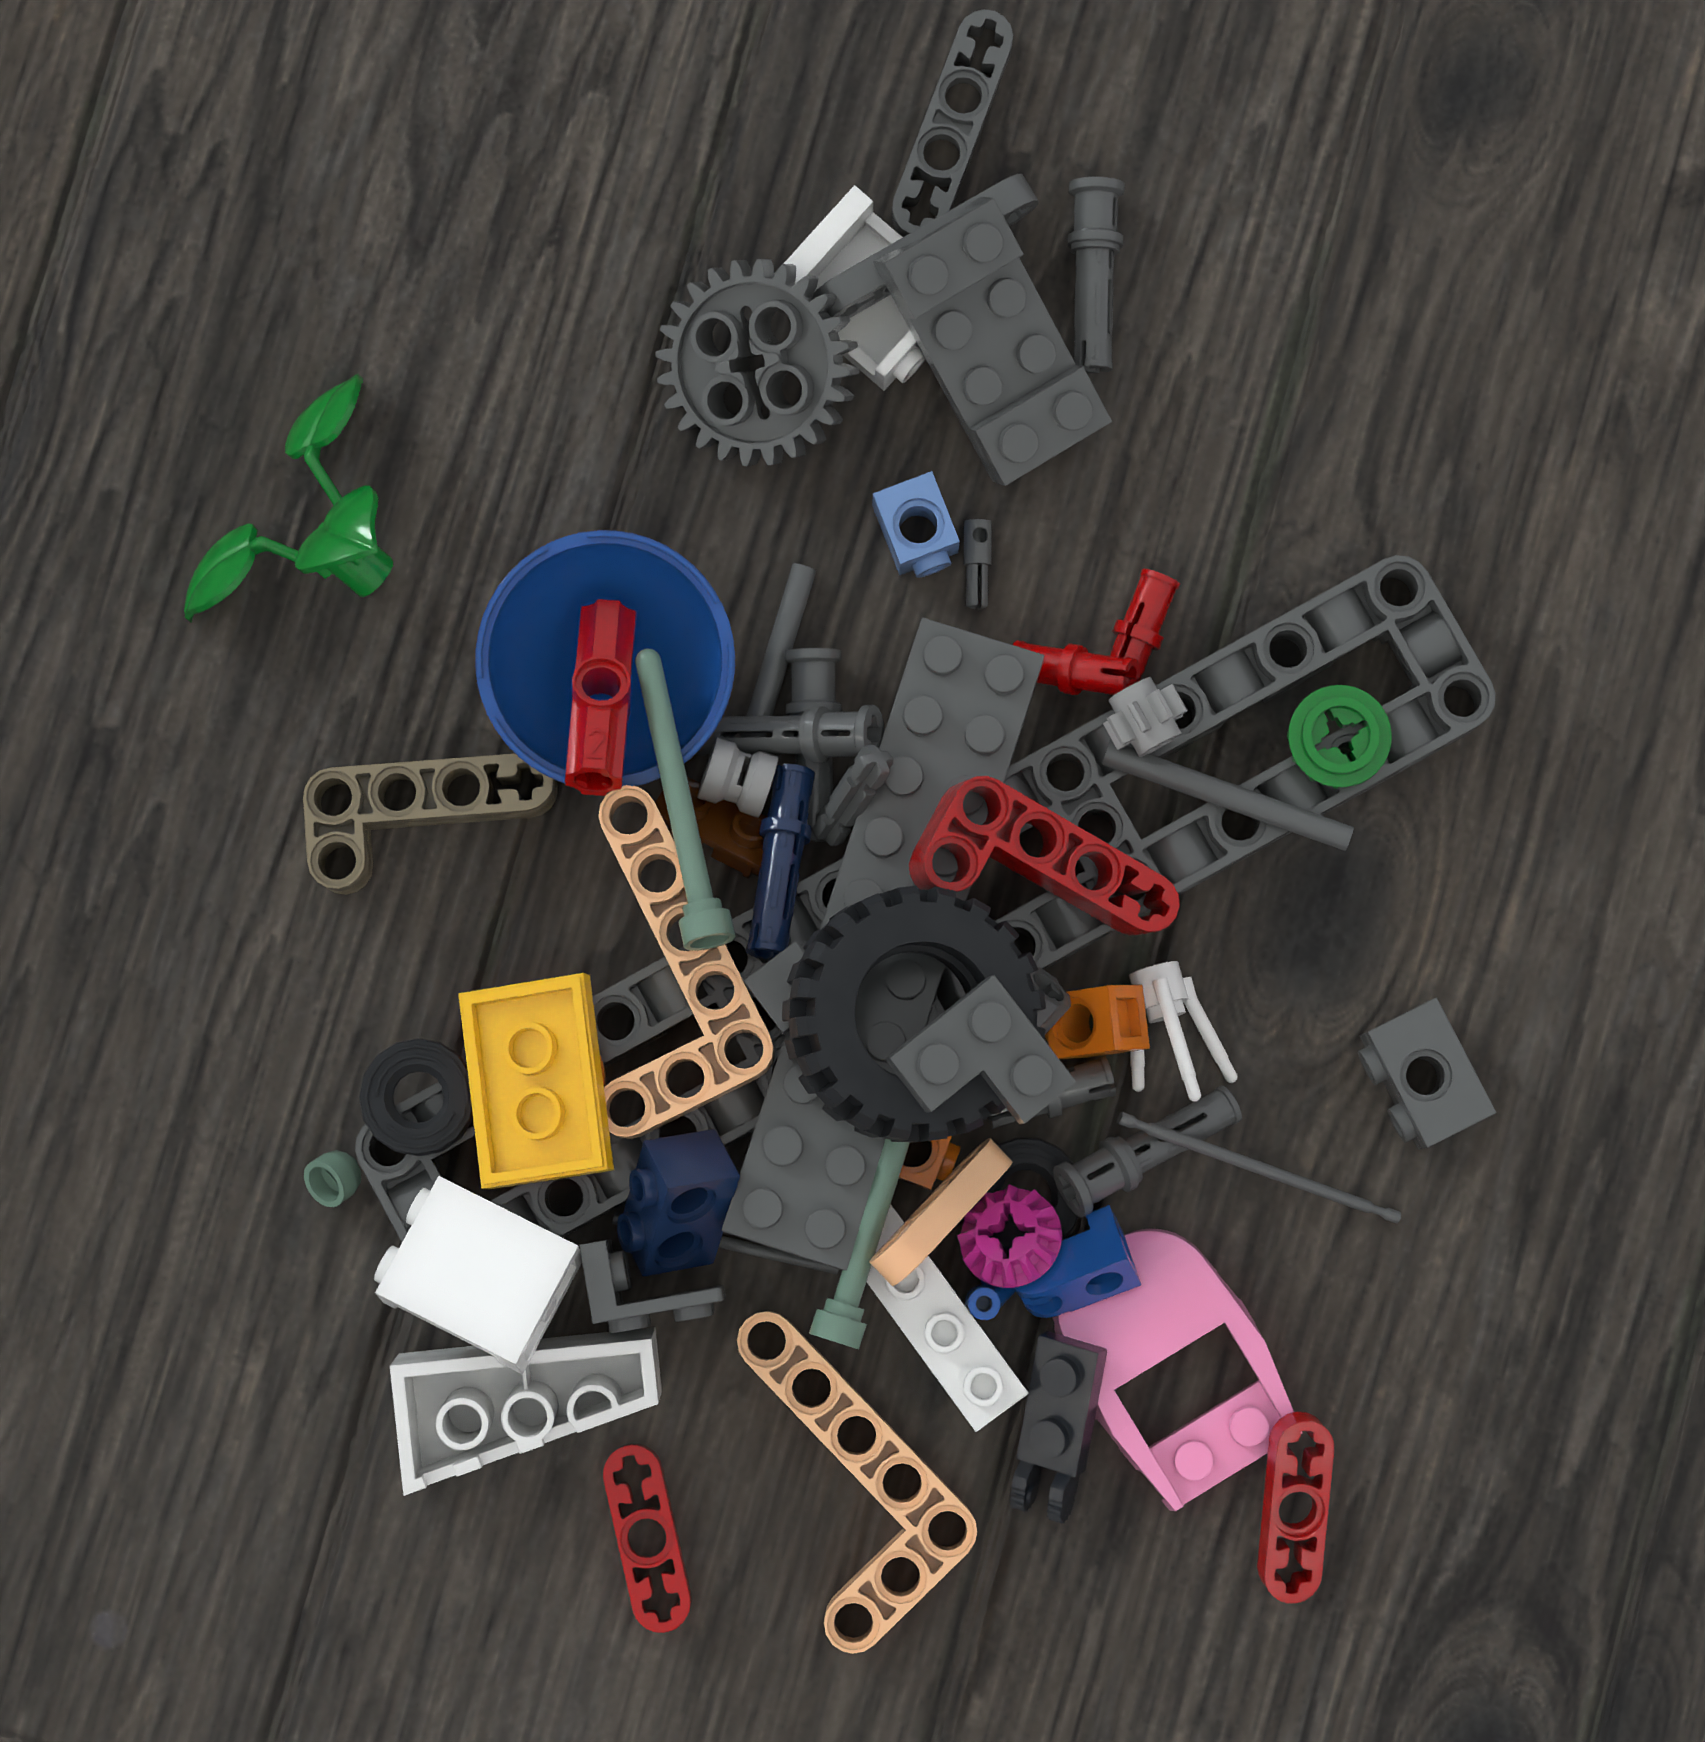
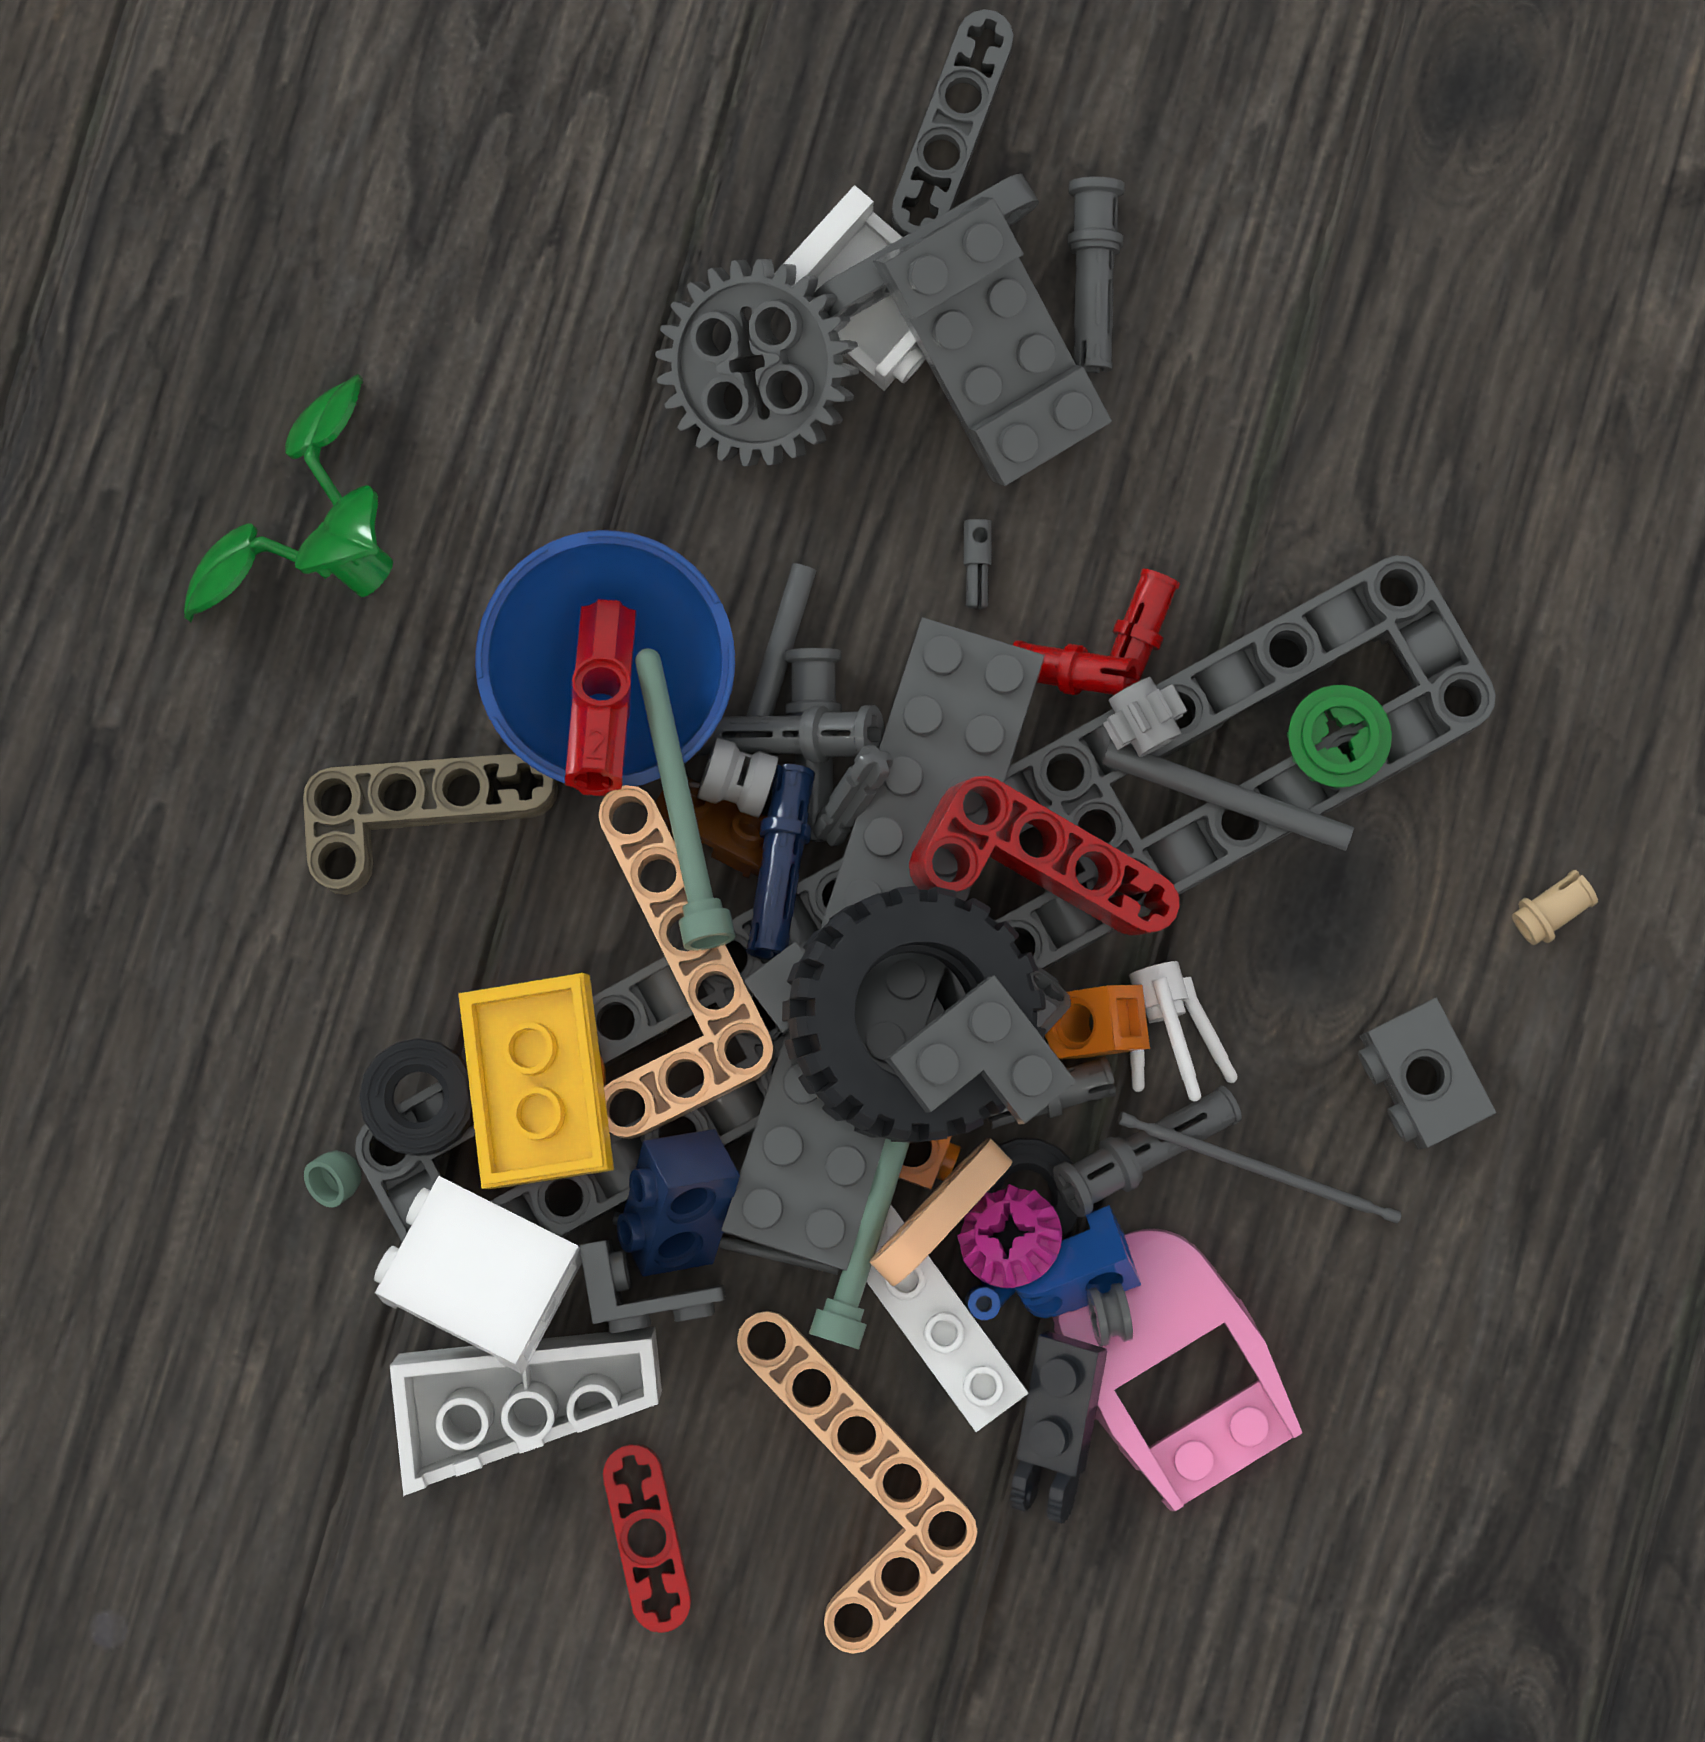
(916, 498): medium blue brick -> none
(1110, 1314): none -> dark grey bush
(1274, 1551): red beam -> none
(1554, 908): none -> tan pin

